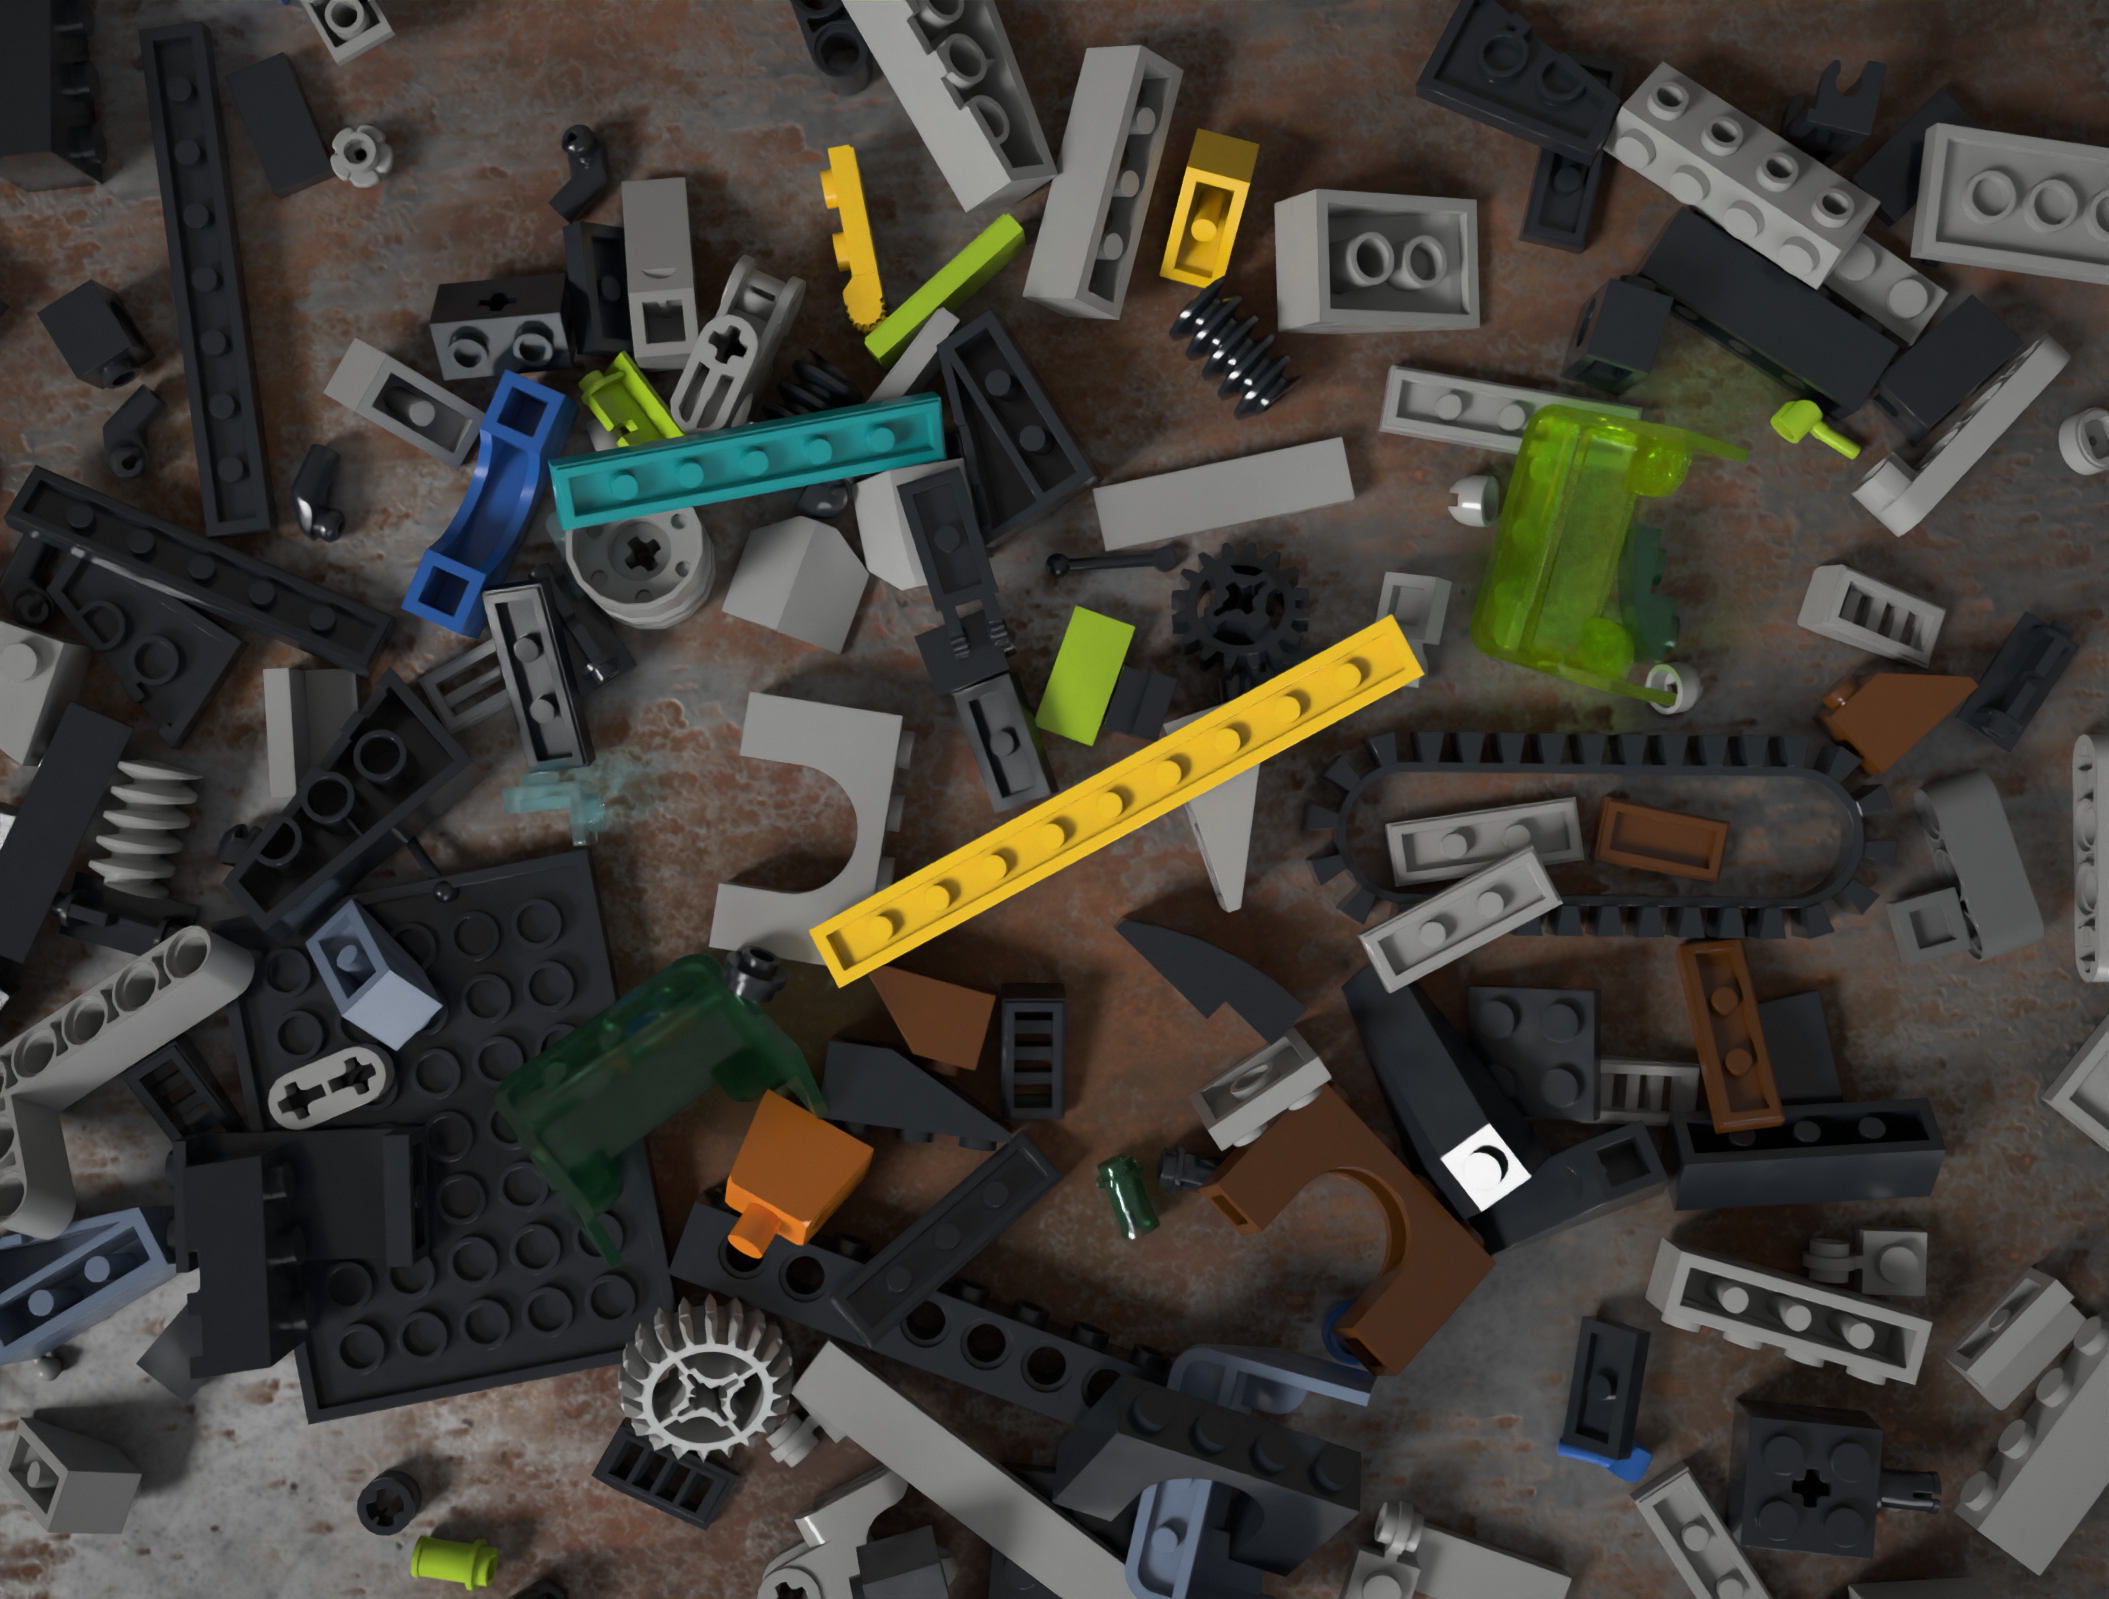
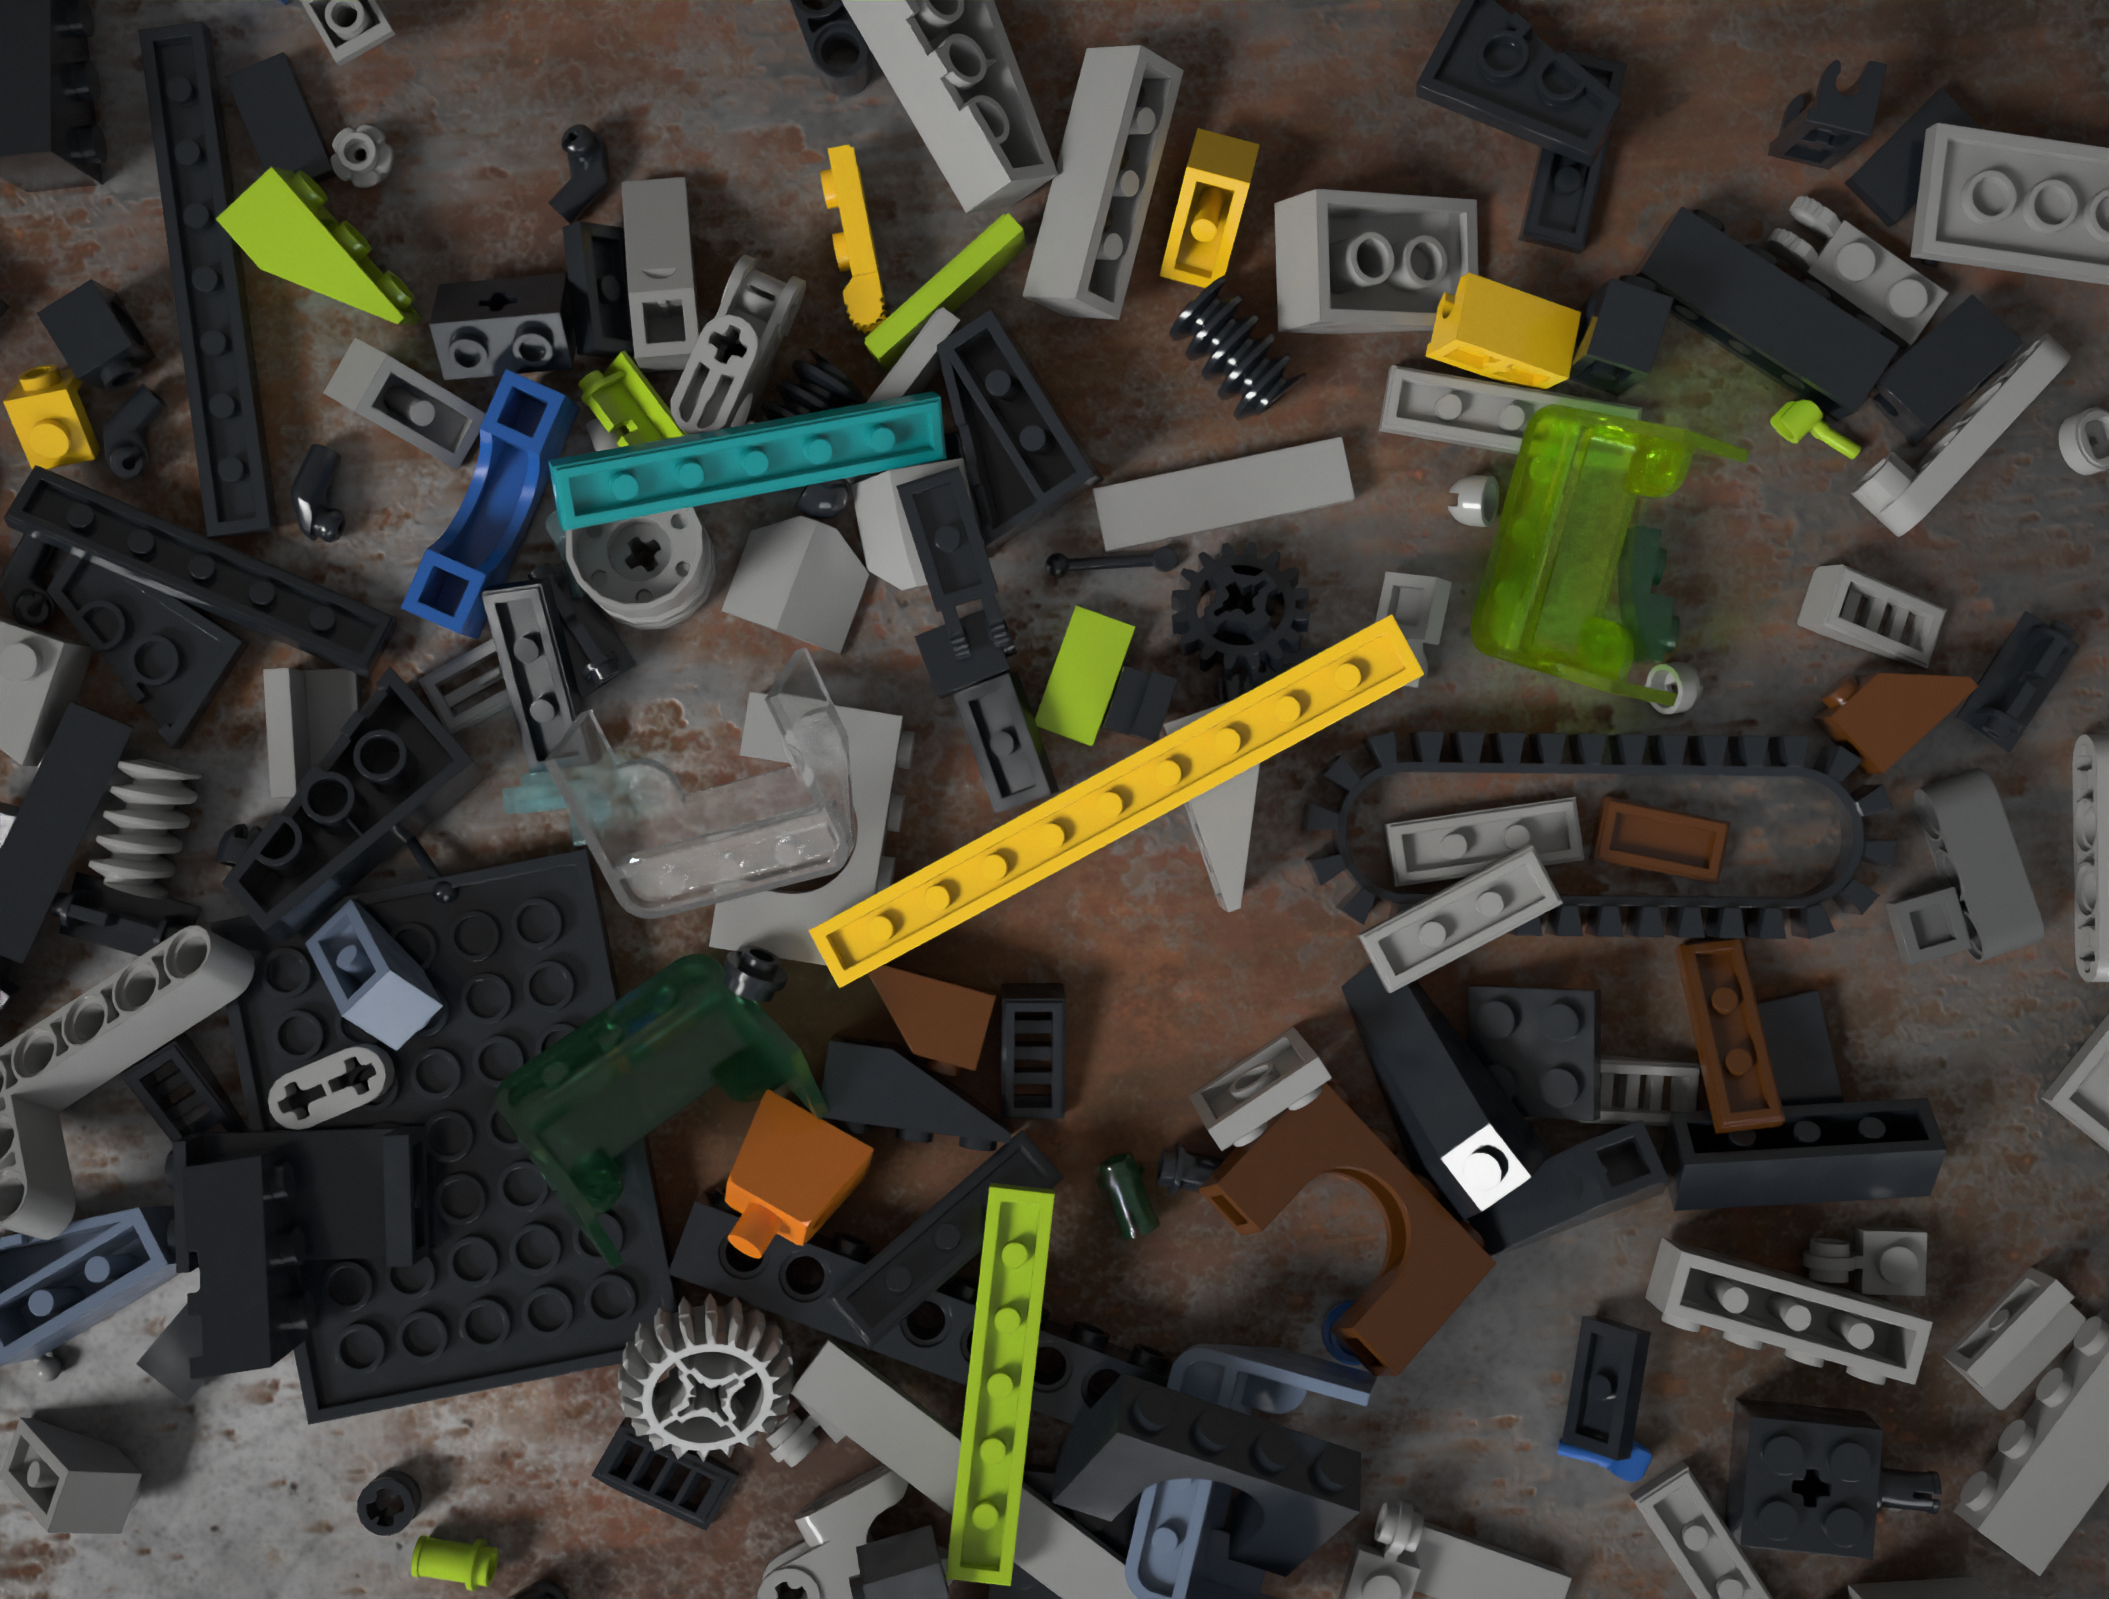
(51, 418): none -> yellow bracket
(296, 238): none -> lime slope
(723, 842): none -> clear windscreen
(1000, 1384): none -> lime plate
(1212, 976): black slope -> none
(1504, 334): none -> yellow hinge
(1733, 178): light grey brick -> none

